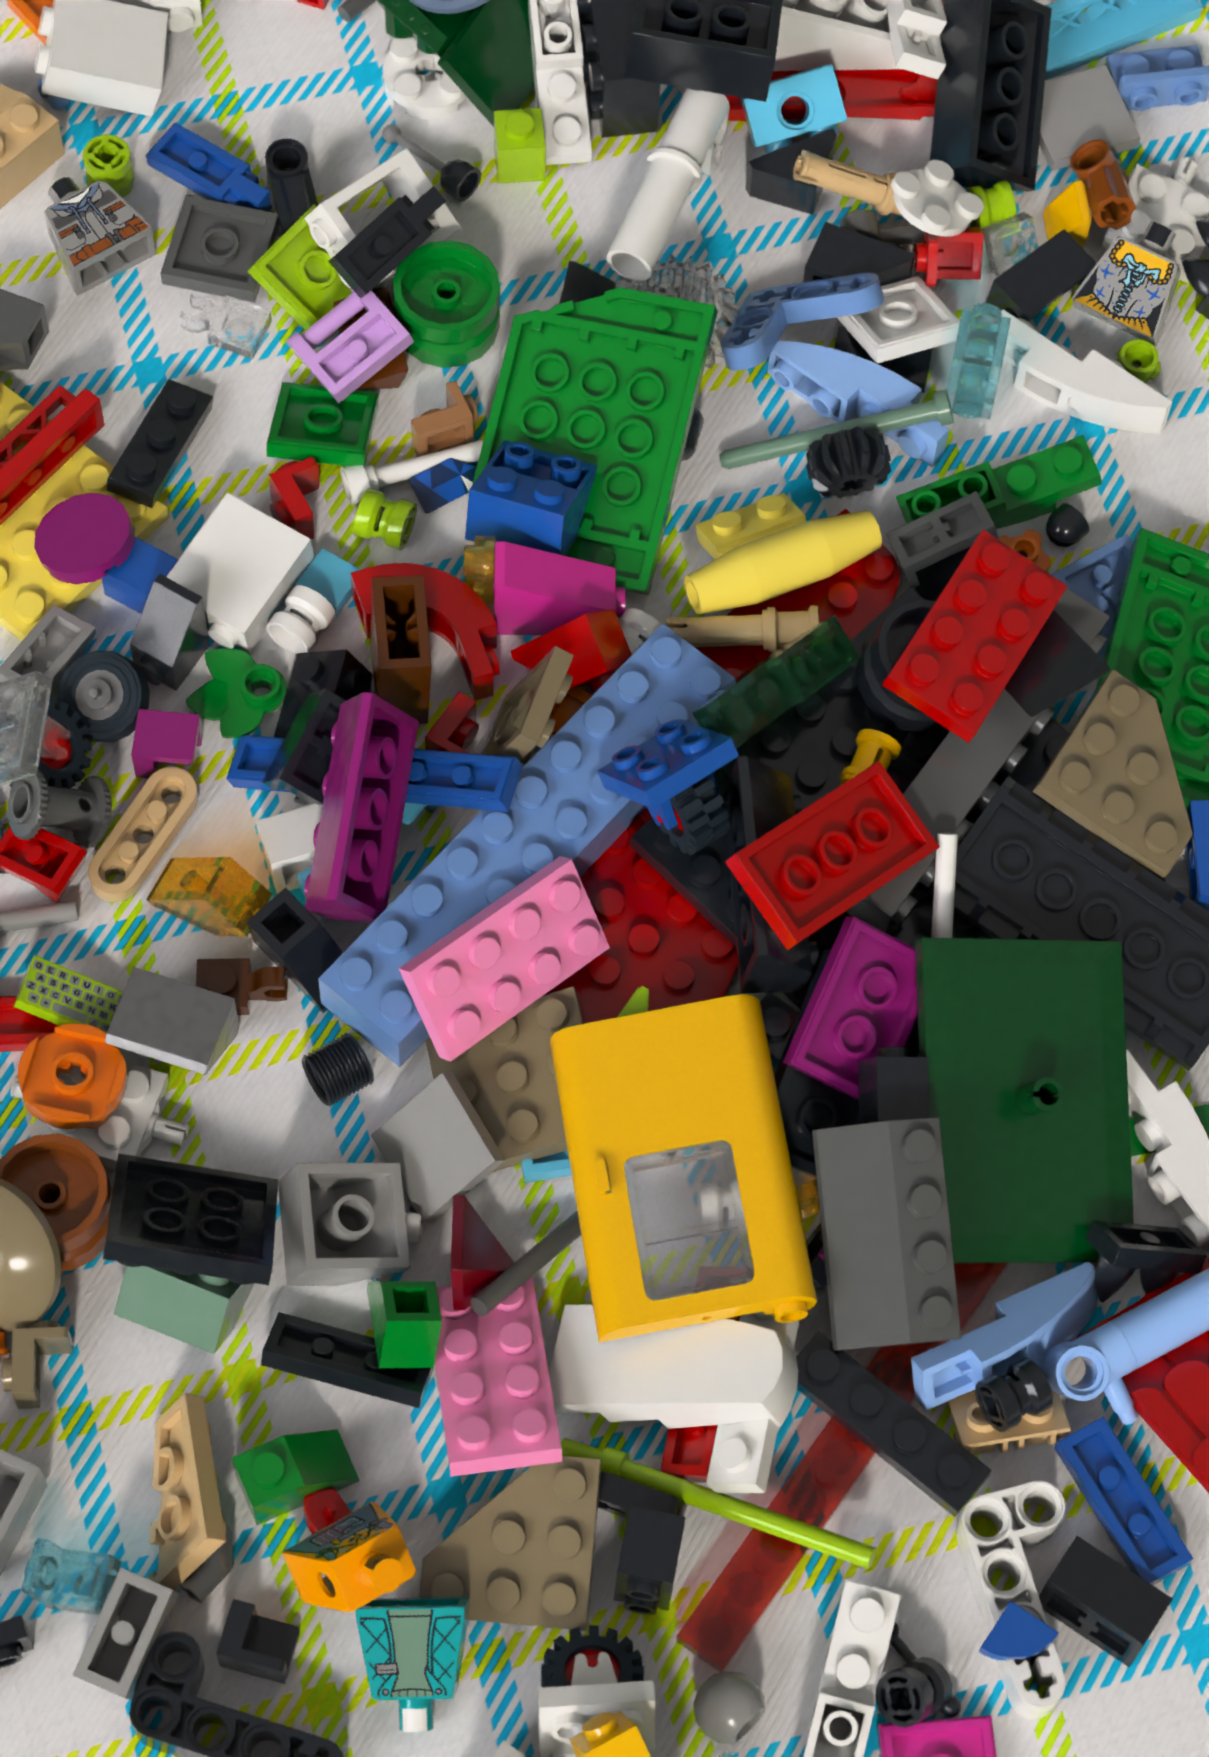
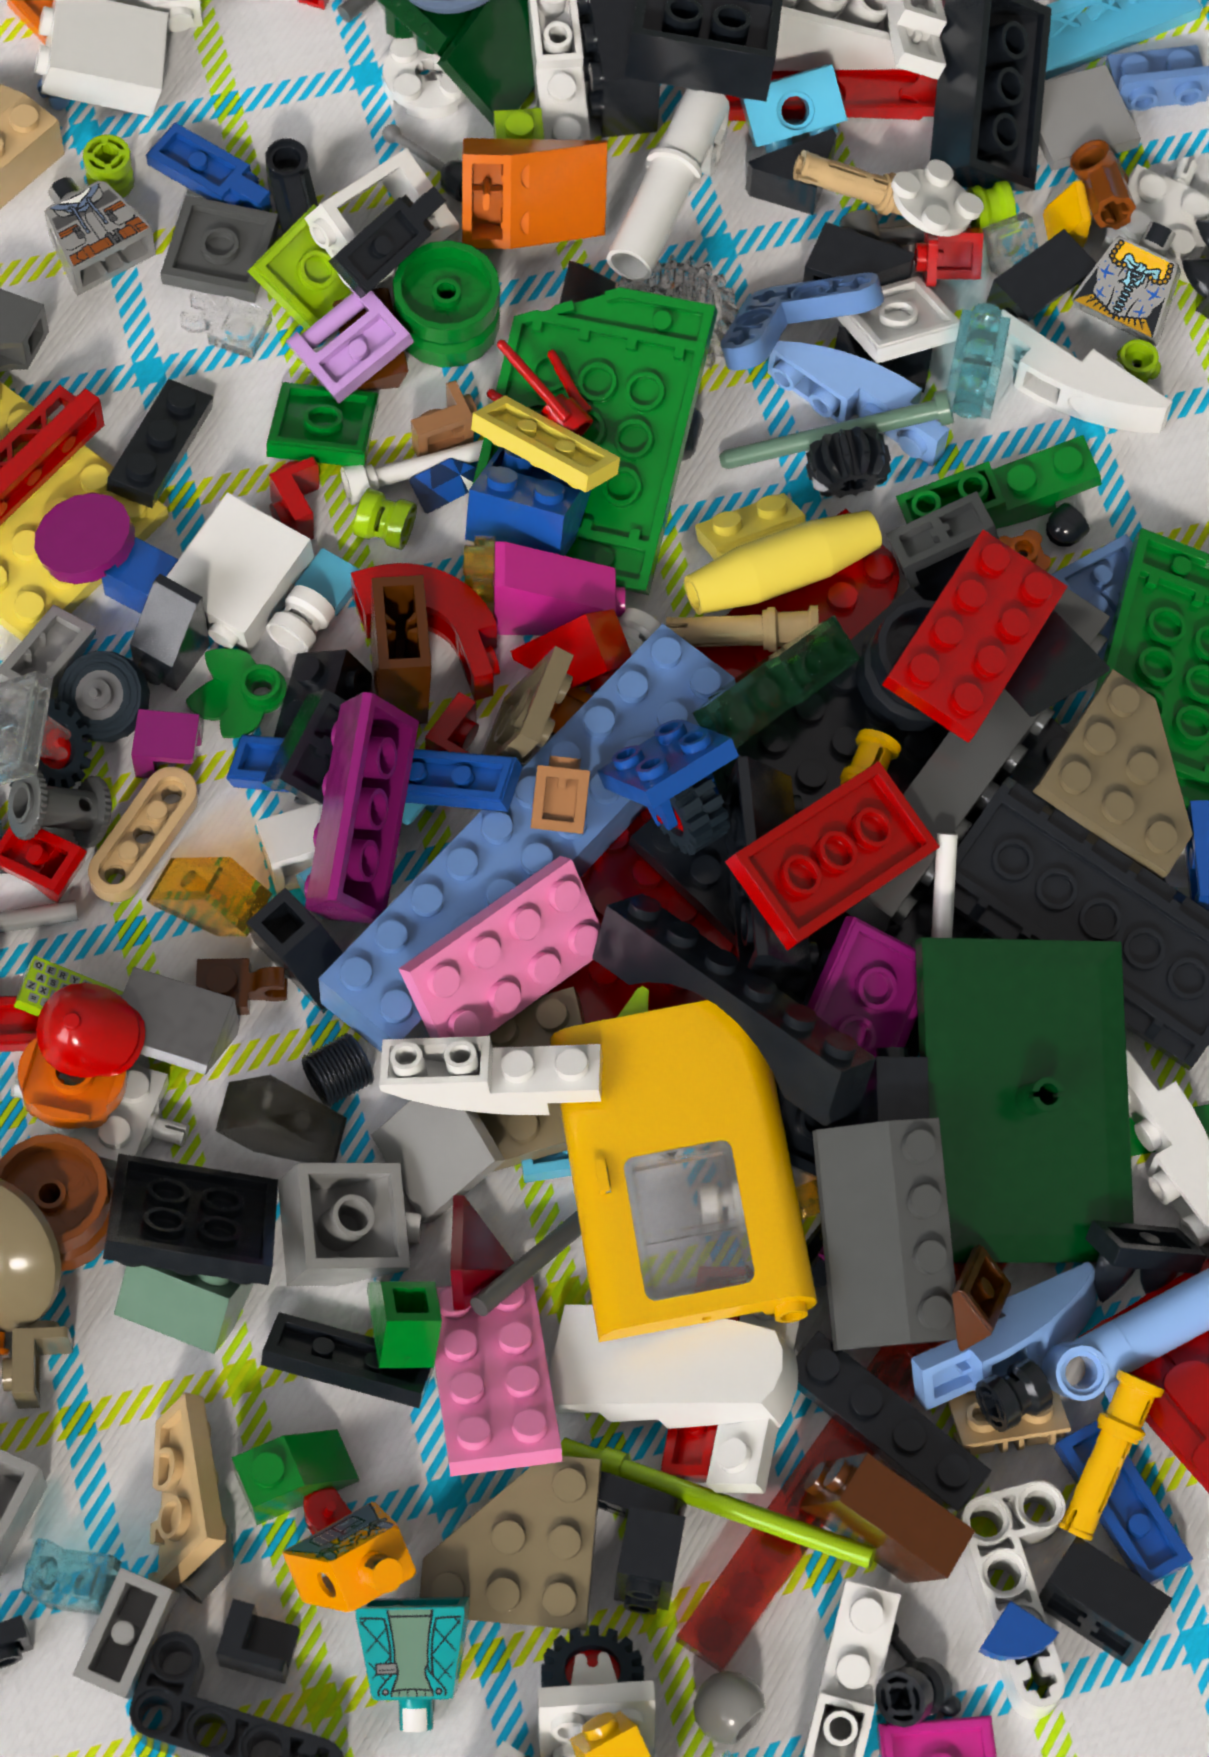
(89, 1031): none -> red hat
(280, 1121): none -> clear smoke slope
(491, 1080): none -> white slope
(532, 191): none -> orange slope
(545, 444): none -> light yellow plate
(560, 796): none -> medium nougat bracket
(569, 412): none -> red plant
(810, 1059): none -> black arch
(879, 1508): none -> reddish brown brick
(978, 1298): none -> reddish brown slope
(1119, 1430): none -> yellow pin

